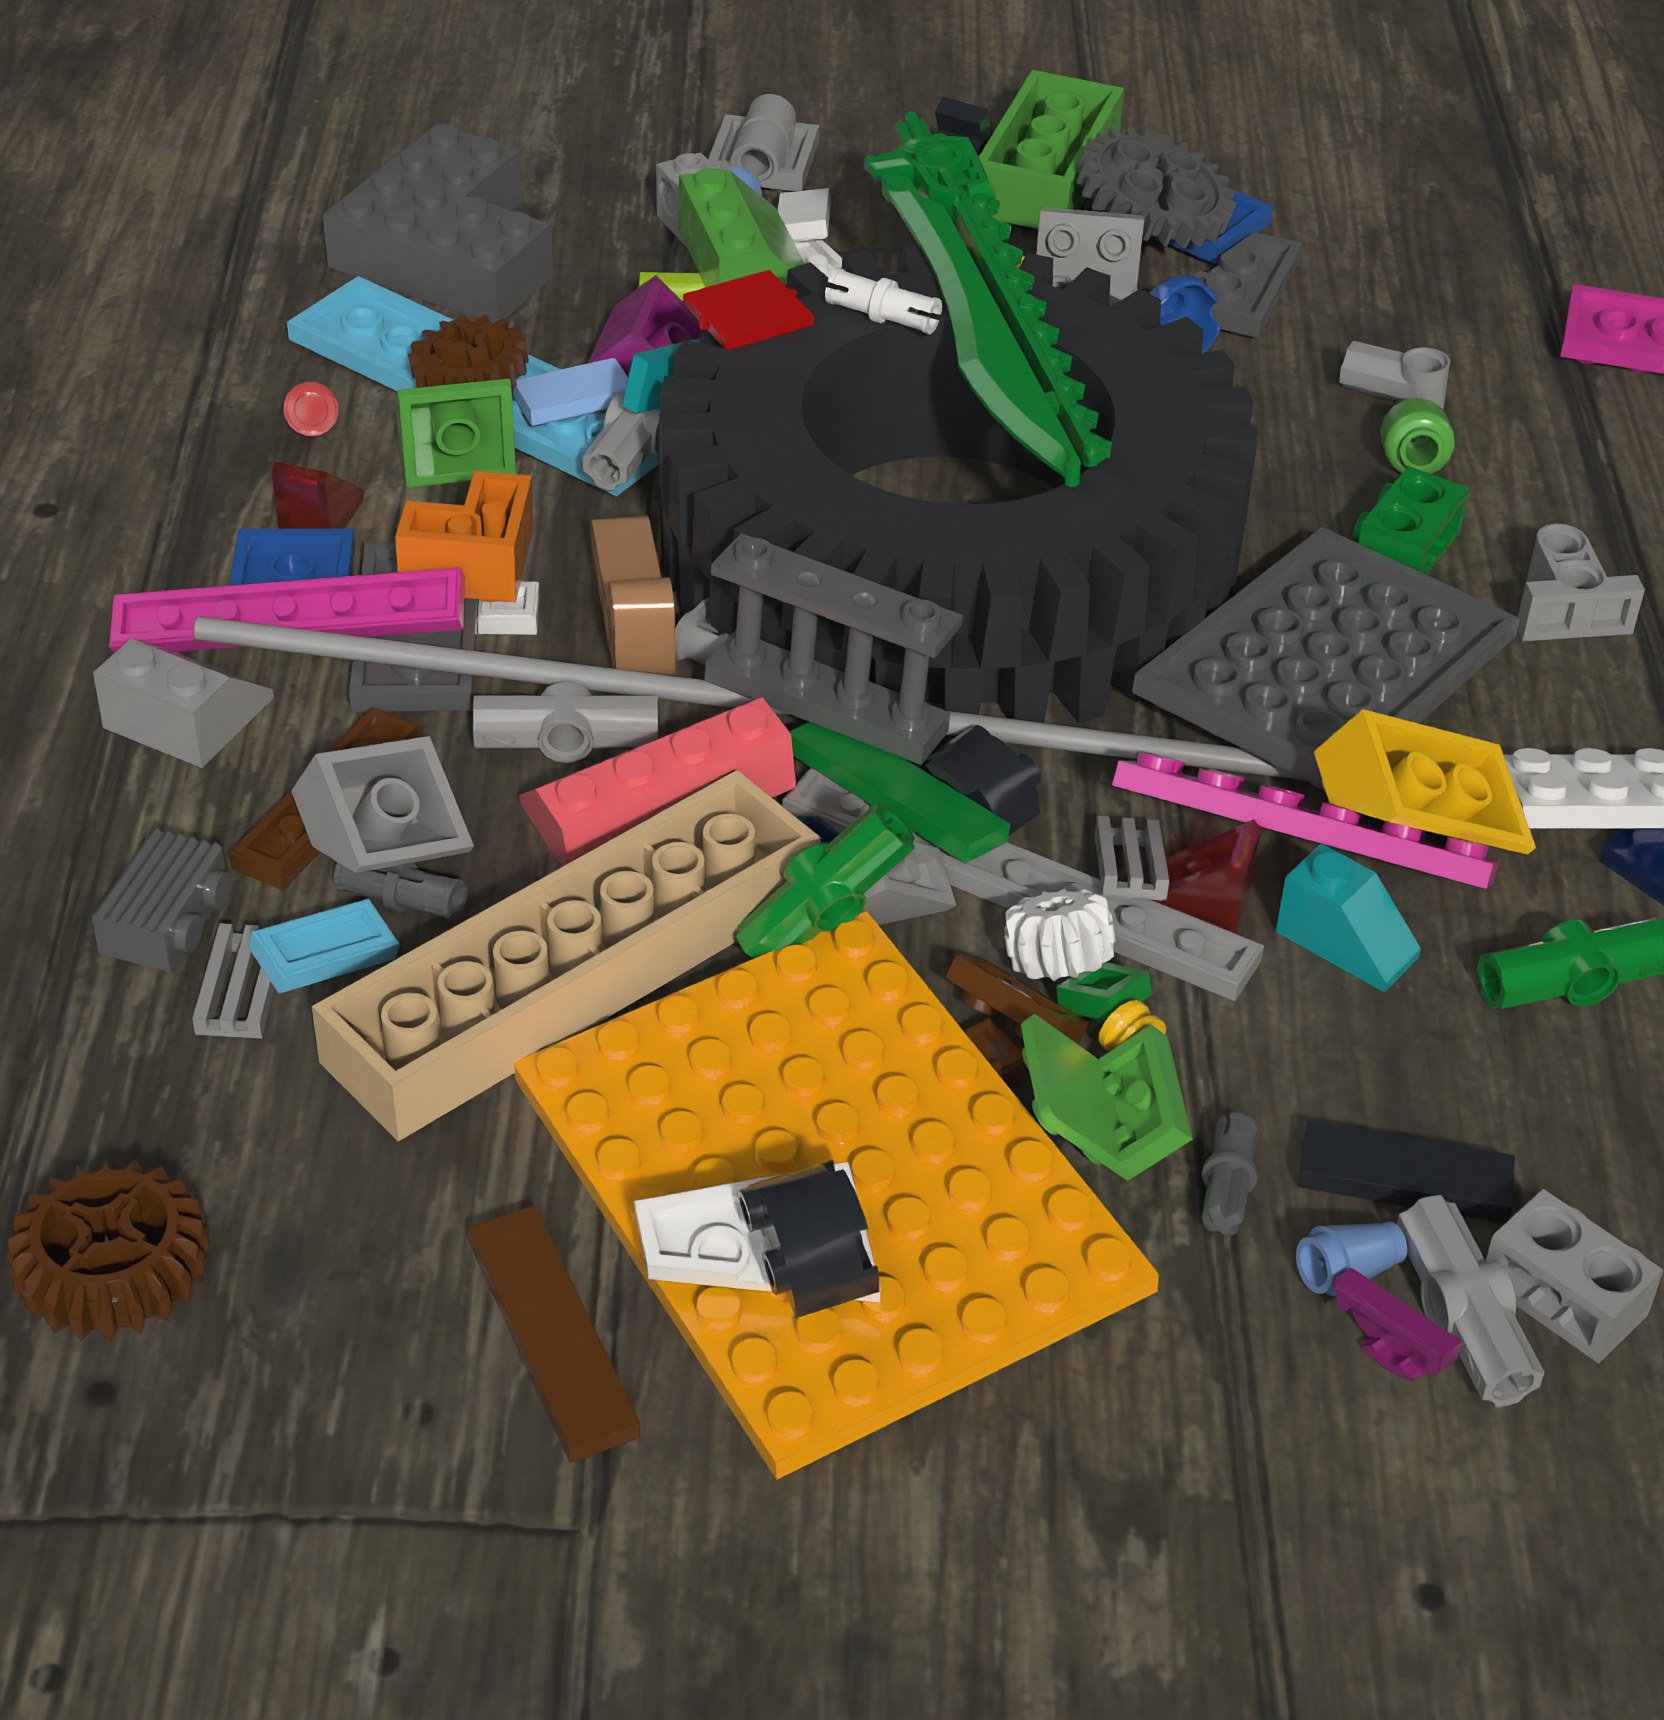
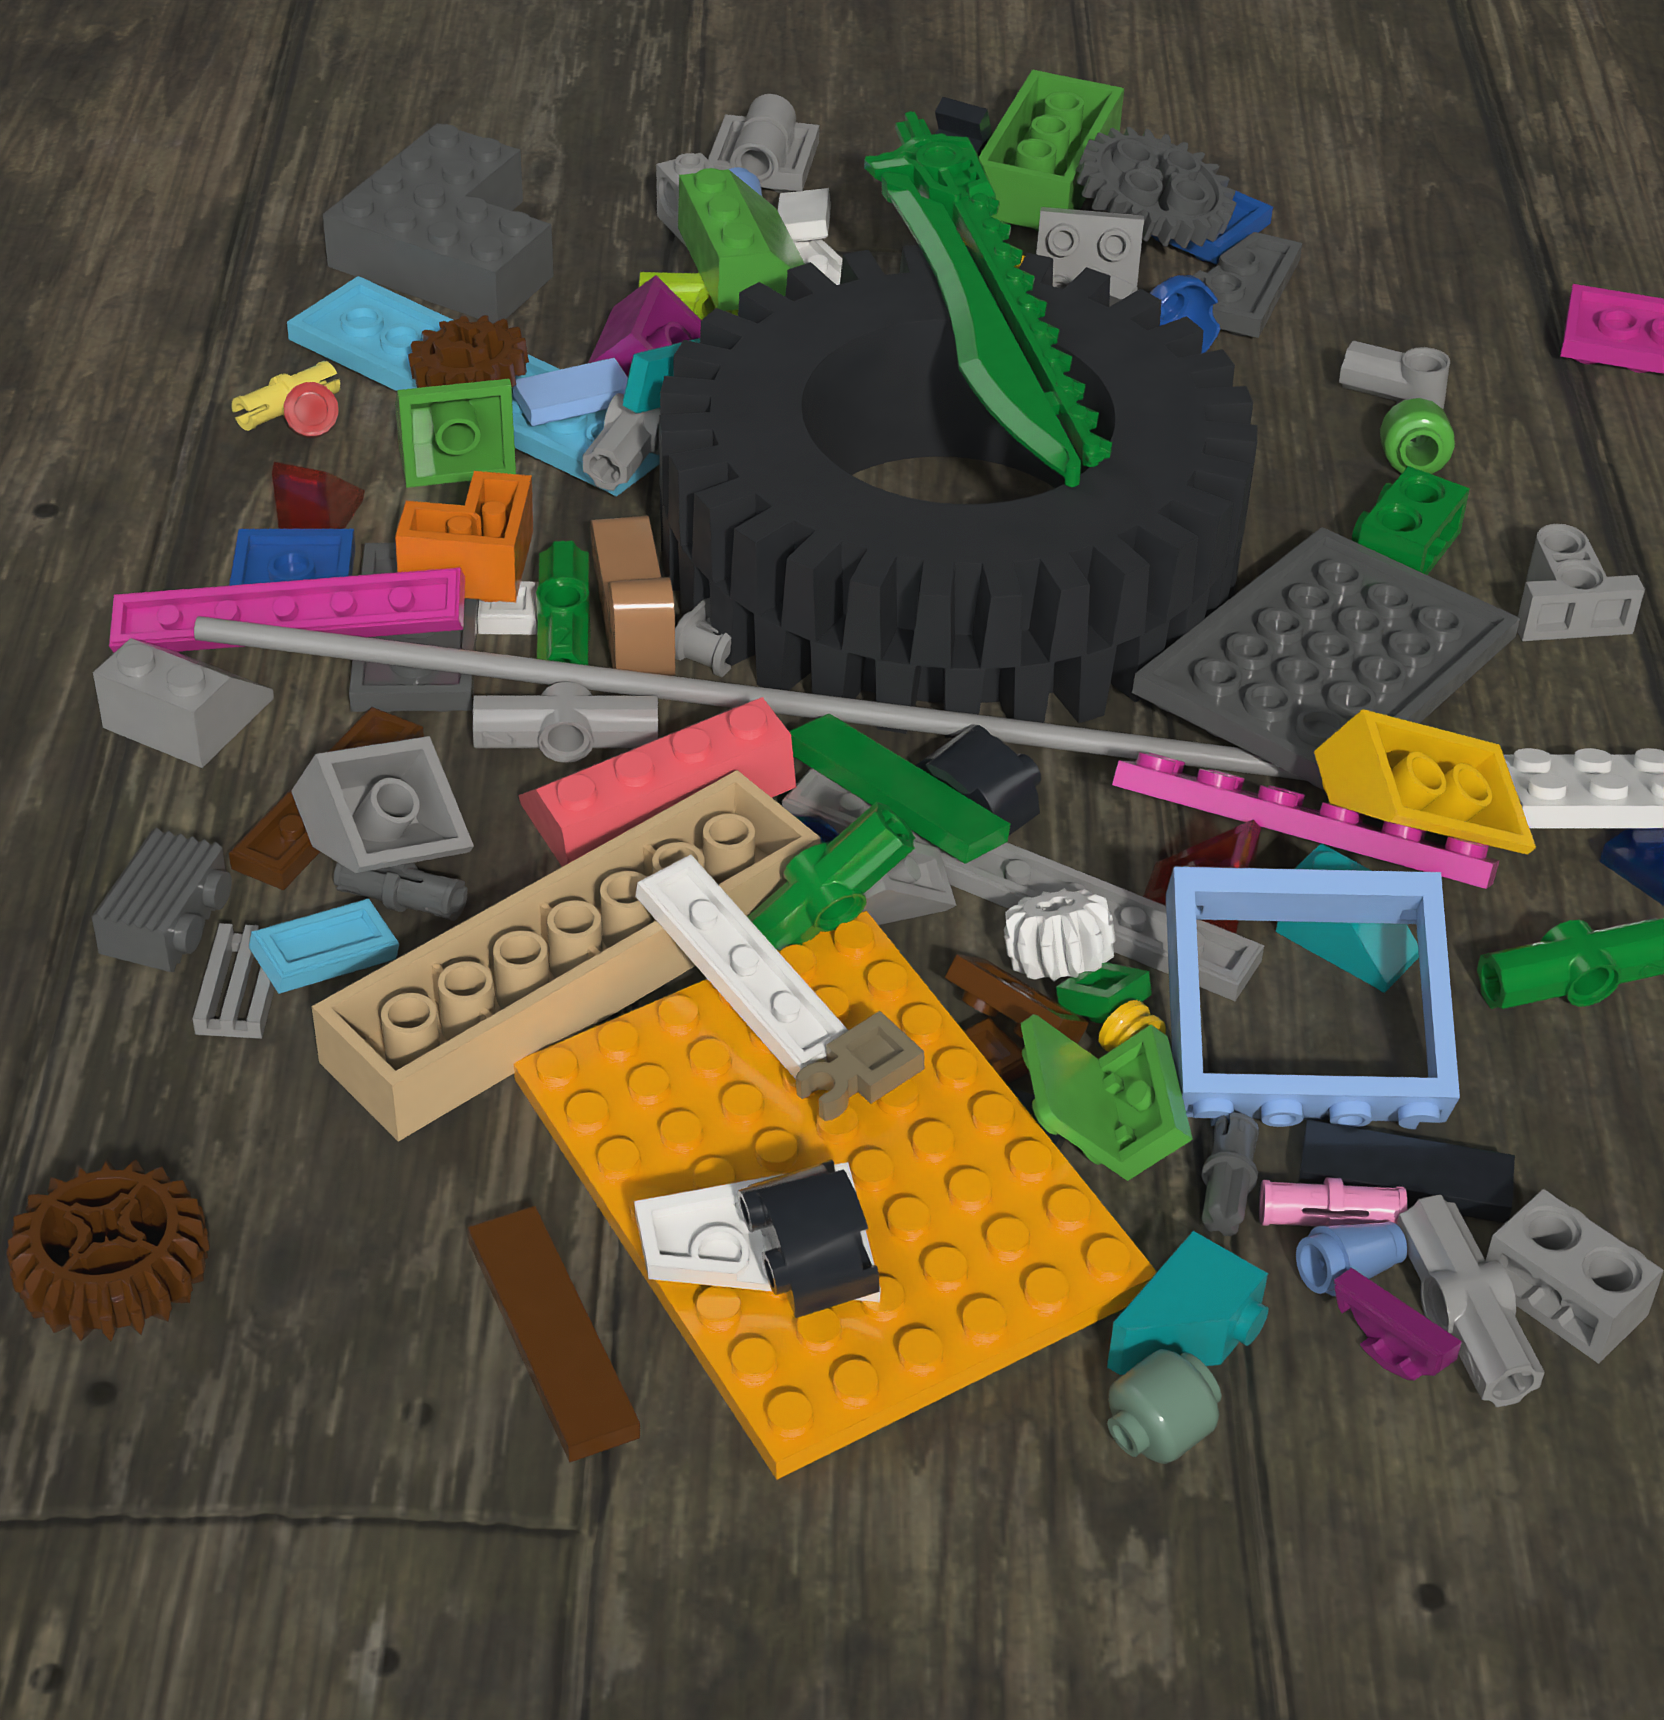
(269, 401): none -> light yellow pin
(563, 604): none -> green piece
(740, 963): none -> white tile
(748, 309): red piece -> none
(813, 690): dark grey fence -> none
(863, 1060): none -> dark tan plate
(883, 300): white pin -> none
(1131, 841): light grey tile -> none
(1163, 1406): none -> sand green head
(1194, 1305): none -> teal slope
(1311, 897): none -> light blue window
(1328, 1203): none -> bright pink pin

